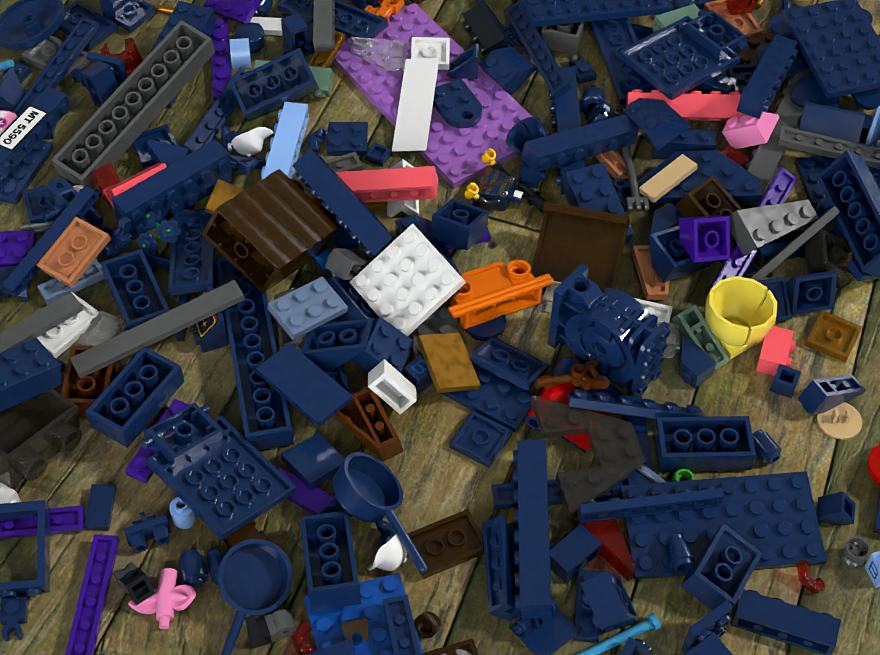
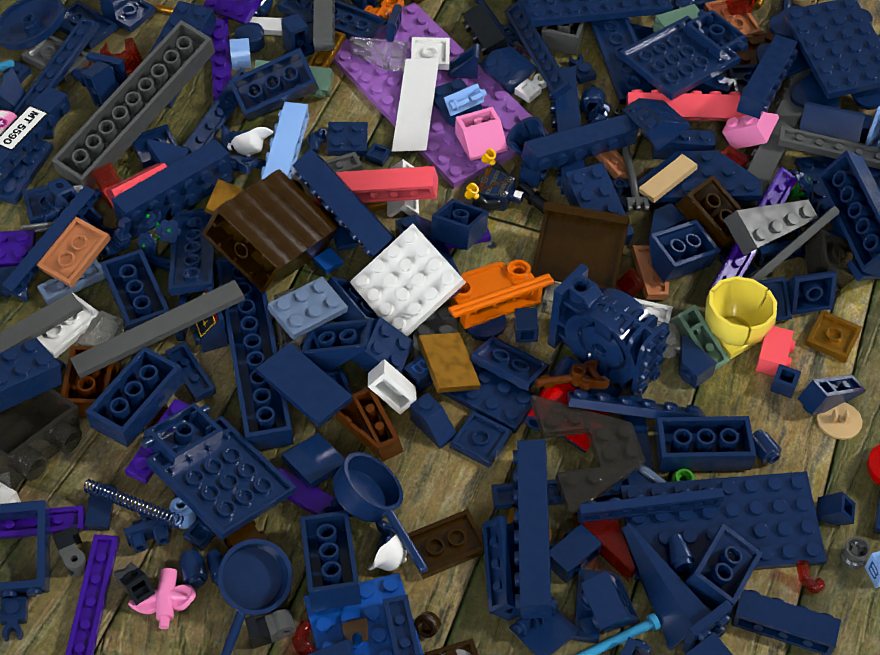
(72, 557): none -> leg
(137, 510): none -> dark blue piece
(194, 376): none -> dark blue plate
(199, 534): none -> dark blue tile
(346, 263): dark grey brick -> none
(394, 23): none -> dark blue tile
(432, 420): none -> dark blue slope
(465, 99): none -> light blue hinge
(480, 132): none -> bright pink slope
(526, 324): none -> dark blue brick
(529, 90): none -> white plate
(630, 283): none -> clear red plate
(670, 597): none -> dark blue wedge
(705, 237): dark purple slope -> none
(804, 188): none -> dark blue plant

